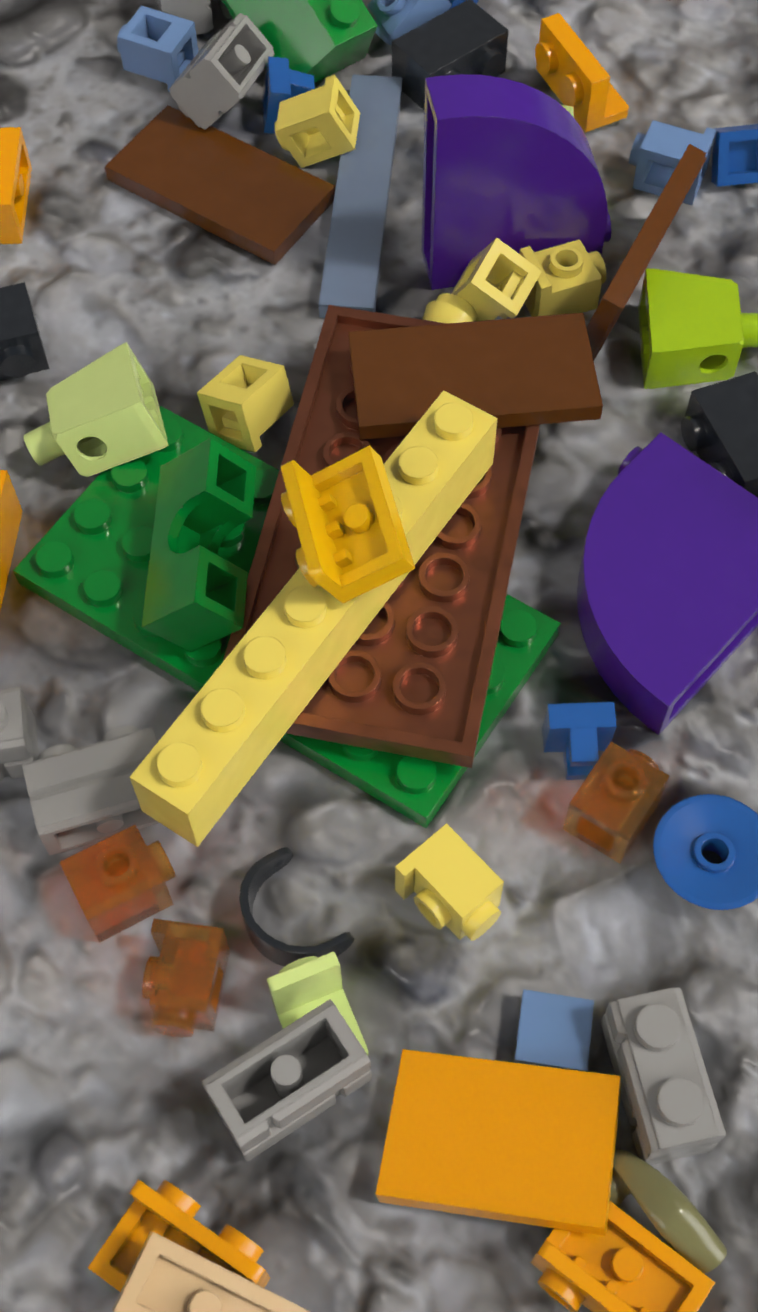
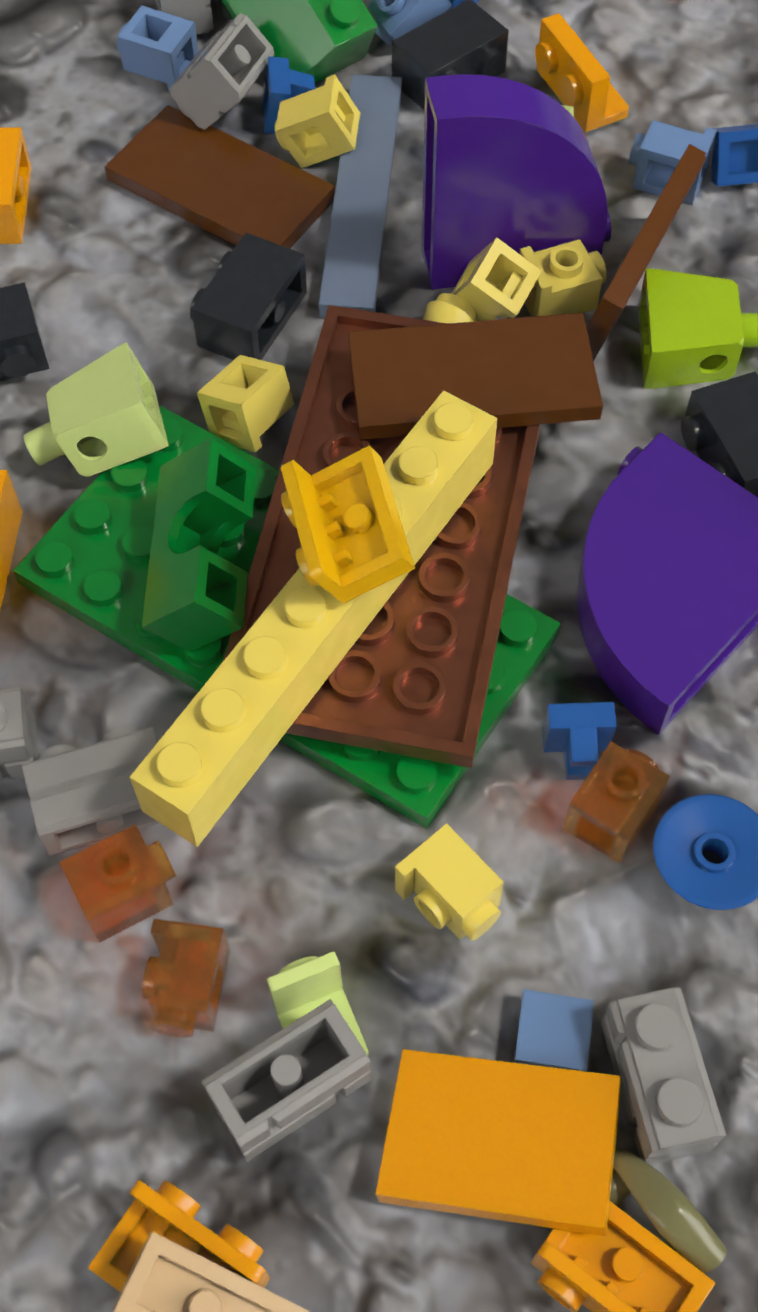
(249, 298): none -> black brick
(269, 947): black helmet -> none

